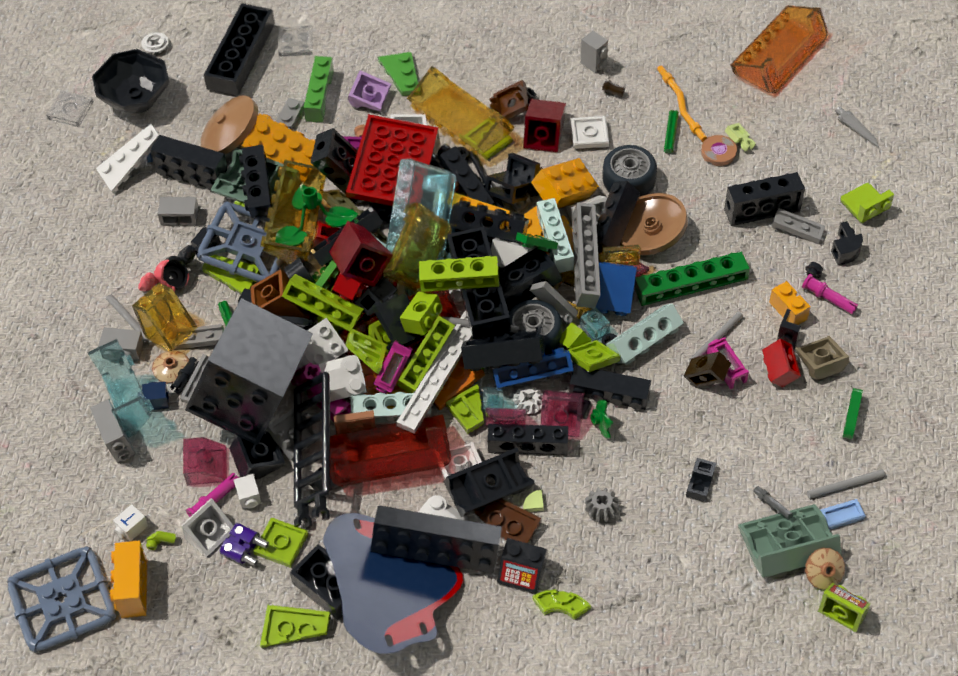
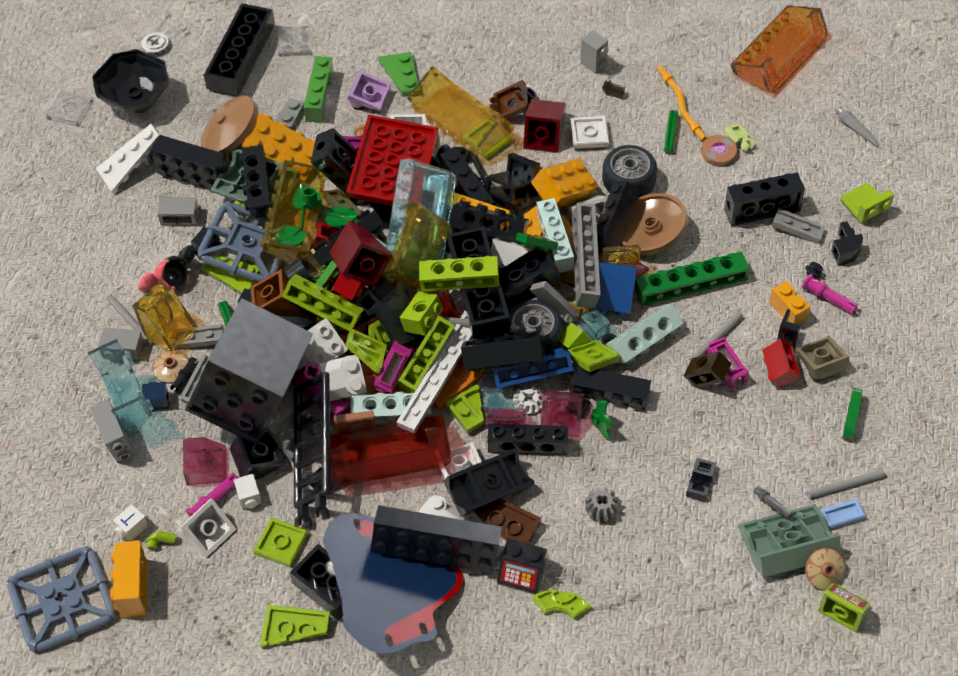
(240, 544): dark purple piece -> none
(534, 502): yellowish green tile -> none

